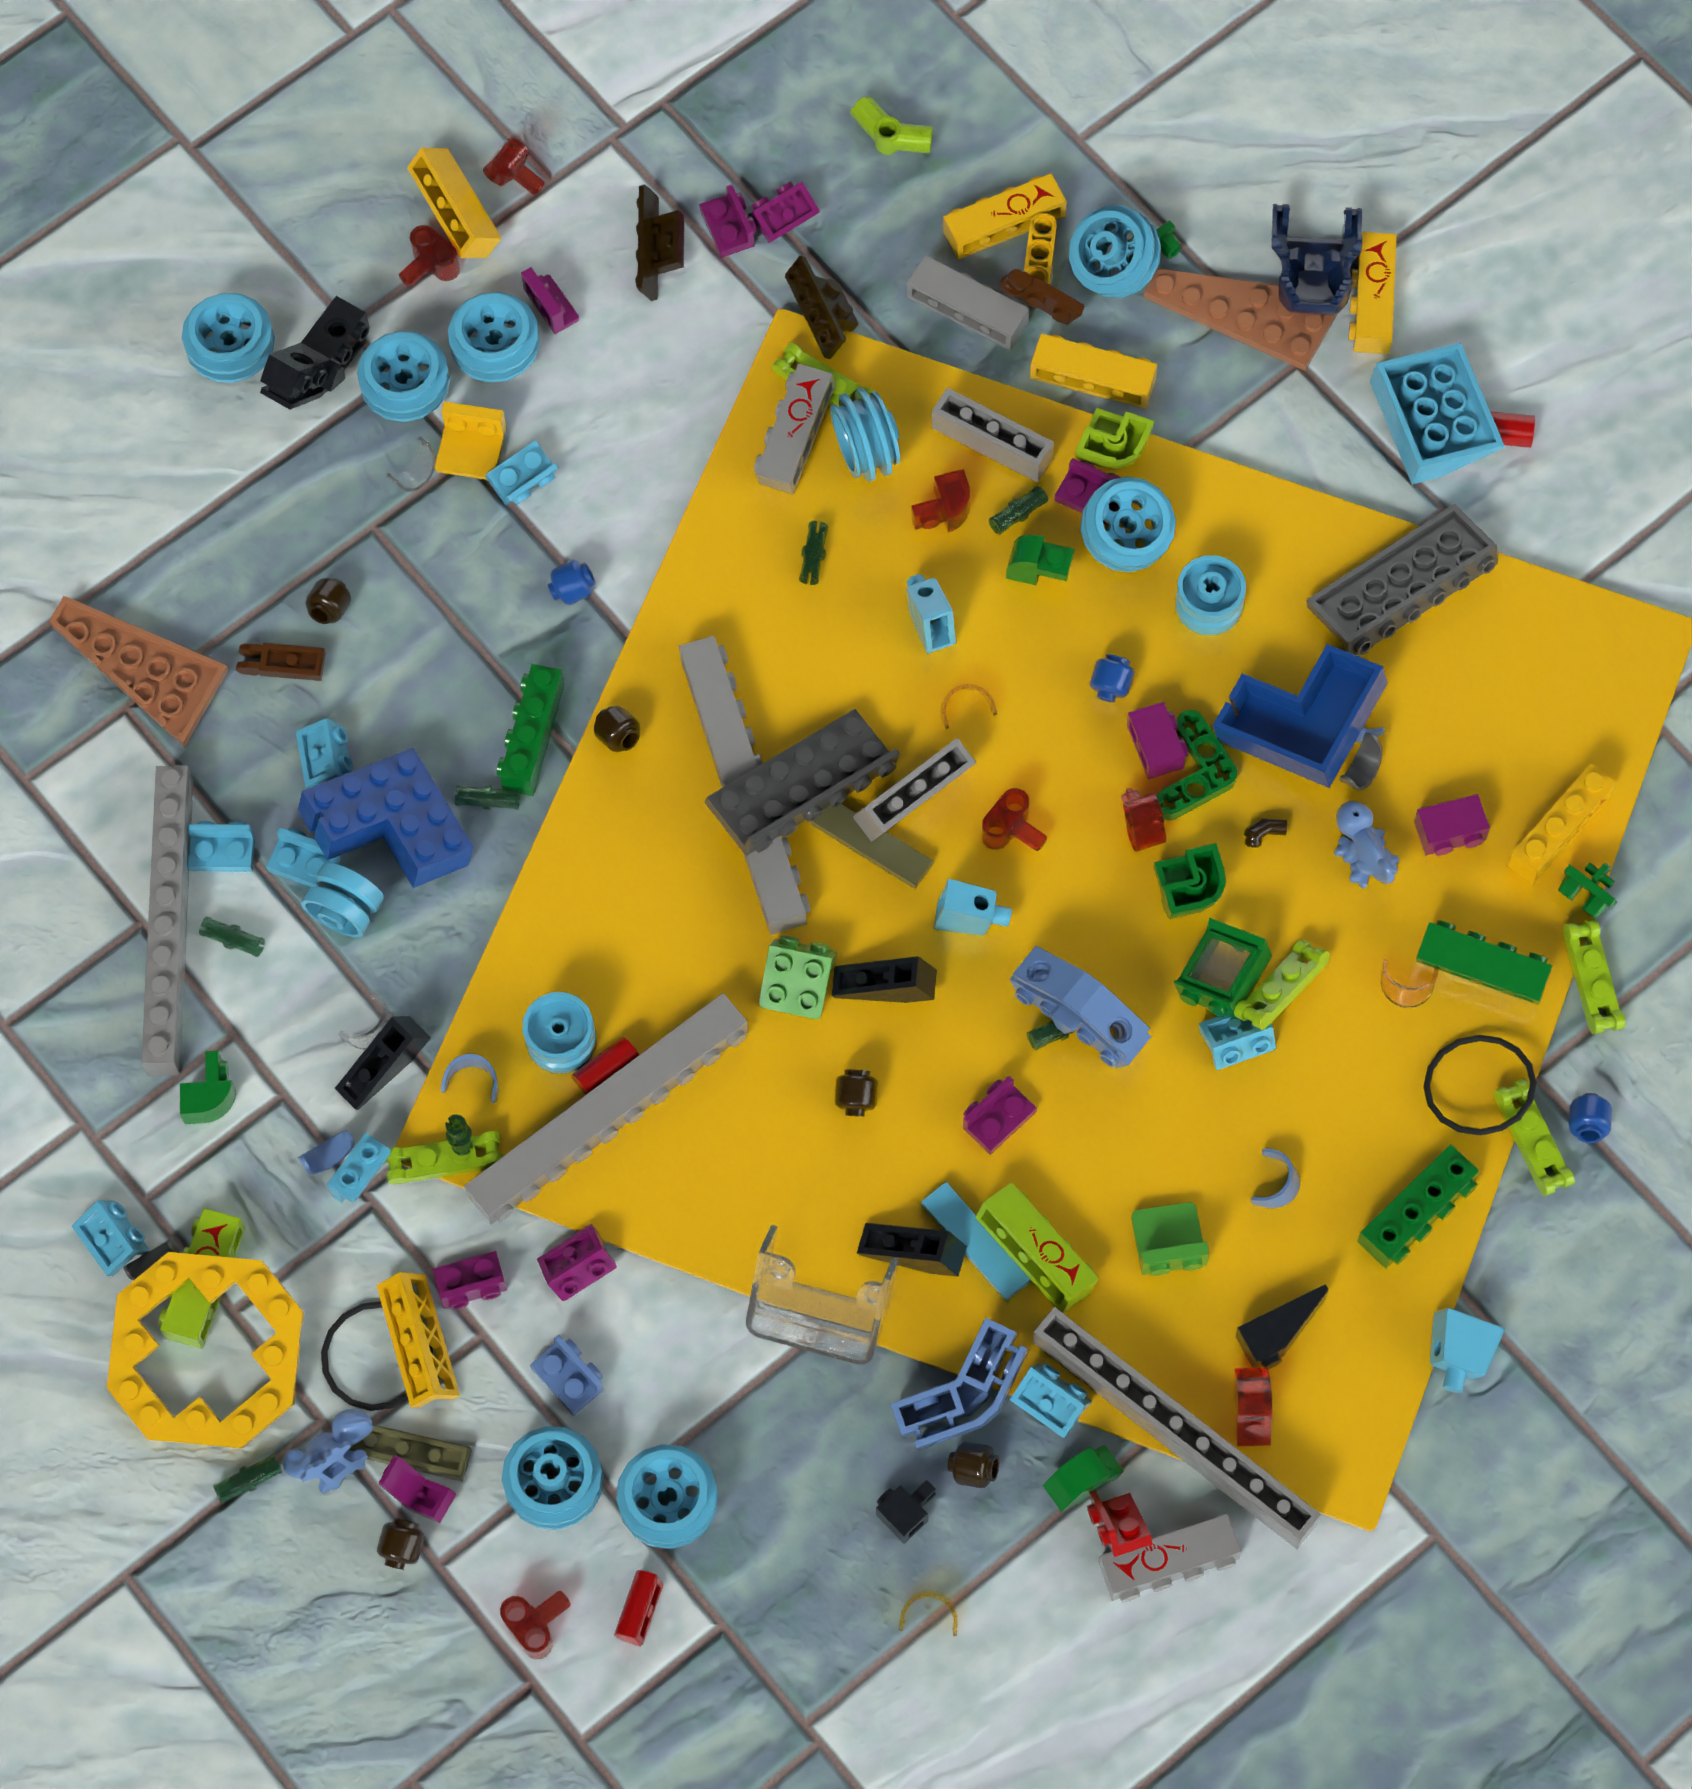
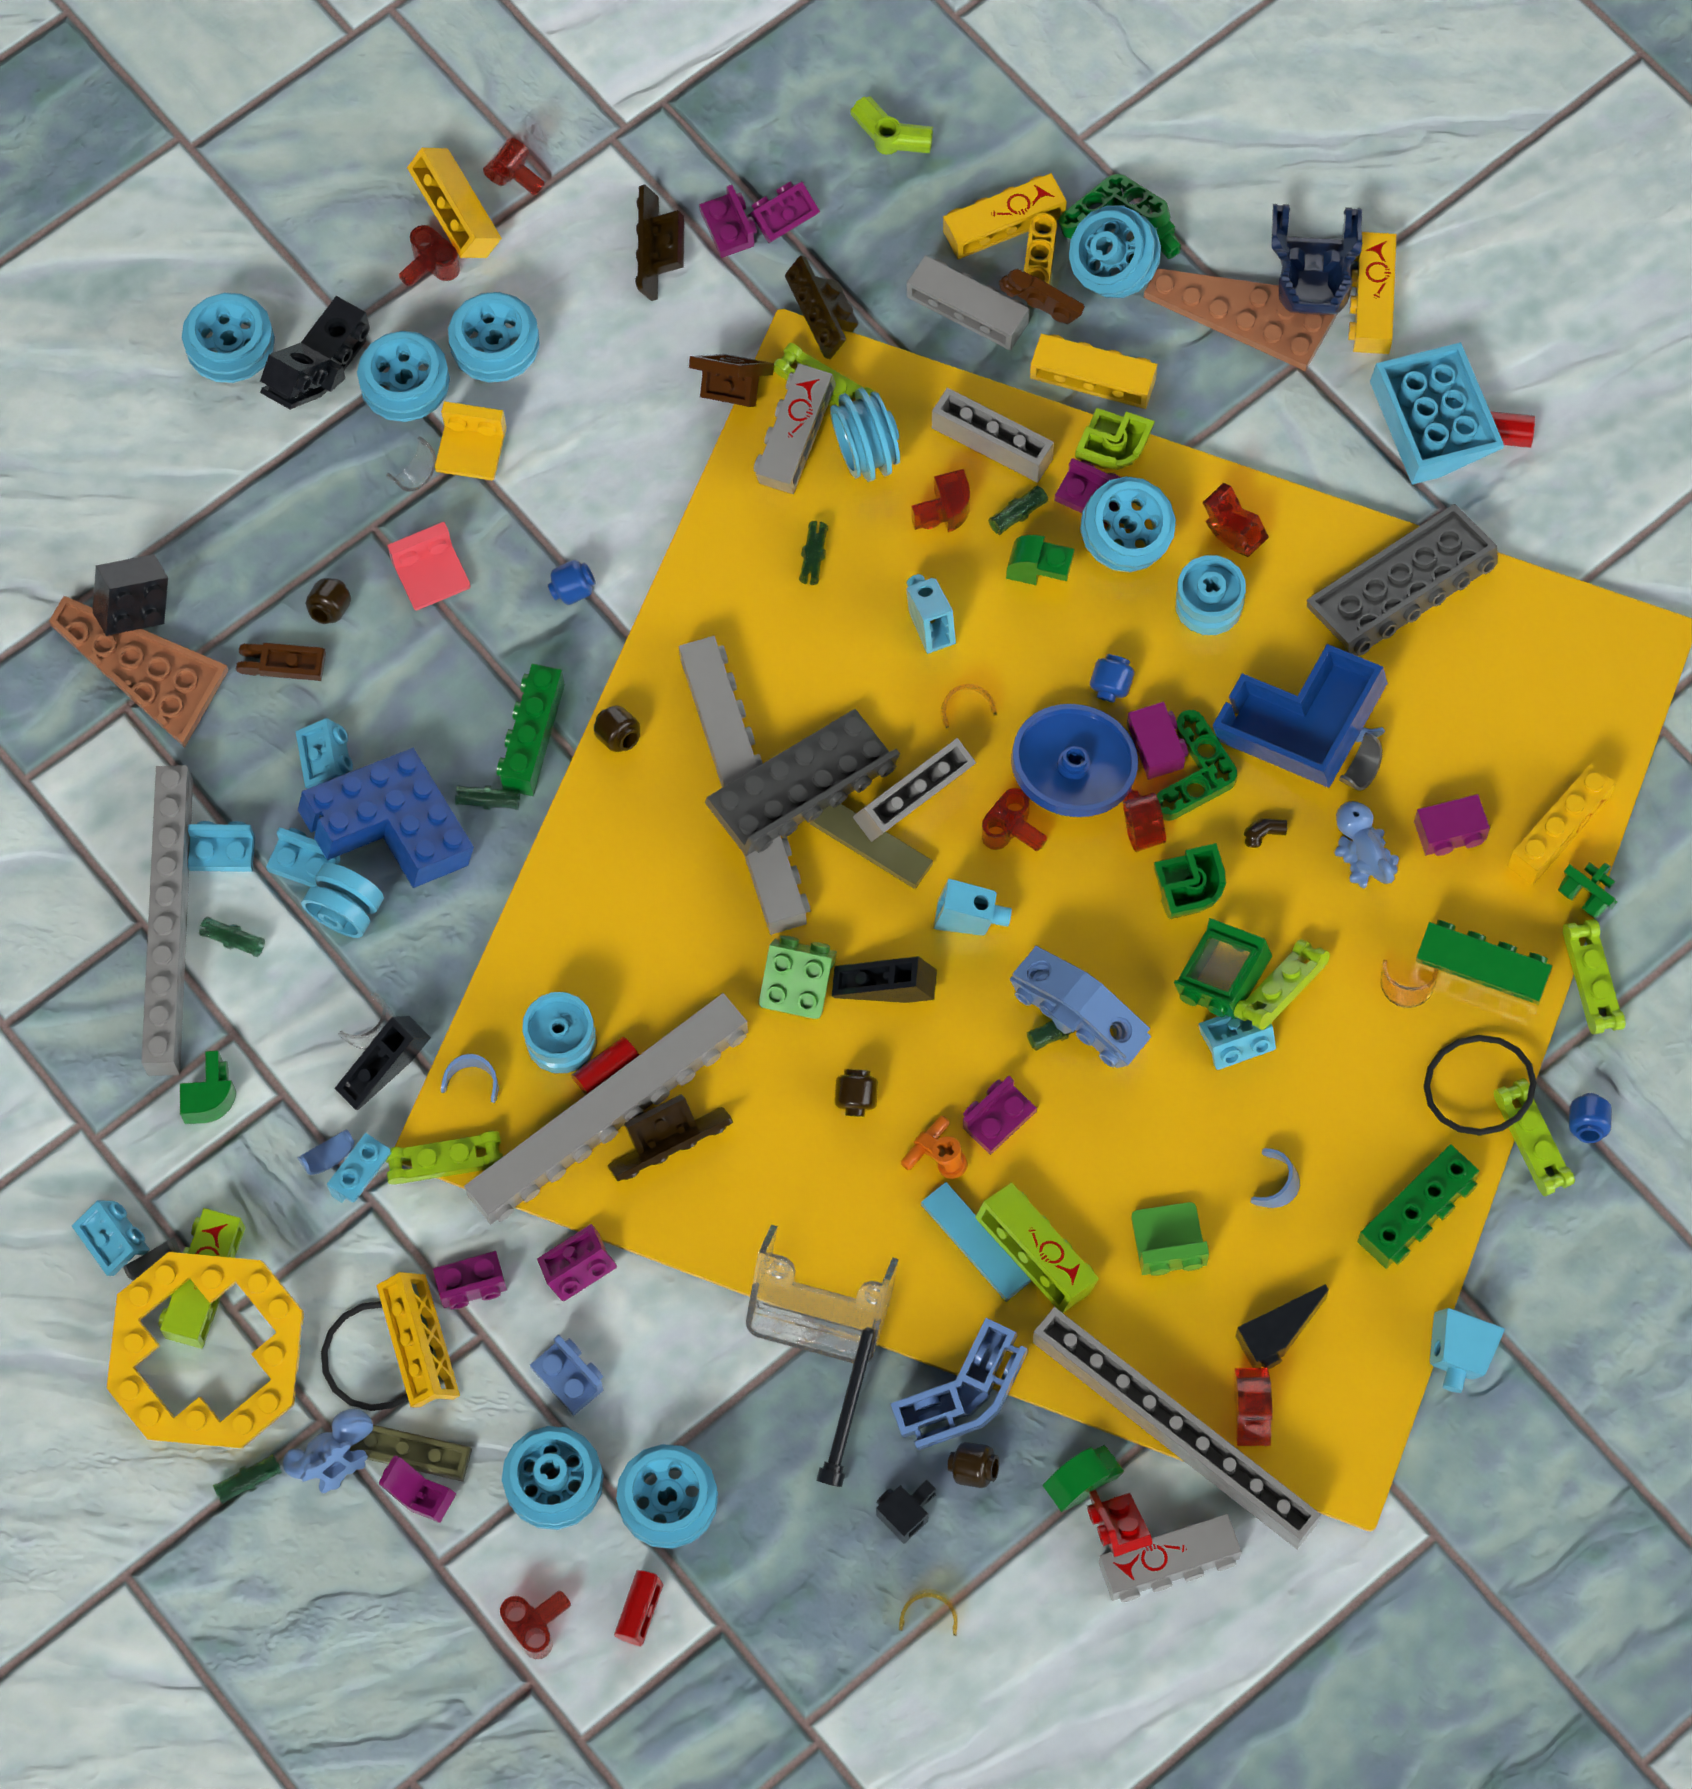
(130, 594): none -> black brick
(400, 1543): dark brown head -> none
(428, 566): none -> coral bracket
(459, 1135): clear green pin -> none
(521, 473): medium azure bracket -> none
(549, 300): magenta bracket -> none
(665, 1132): none -> dark brown bracket
(730, 377): none -> reddish brown bracket
(832, 1470): none -> black piece
(915, 1248): black slope -> none
(944, 1151): none -> orange piece
(1051, 1399): medium azure bracket -> none
(1074, 760): none -> blue dish
(1110, 194): none -> green beam
(1231, 524): none -> clear red brick

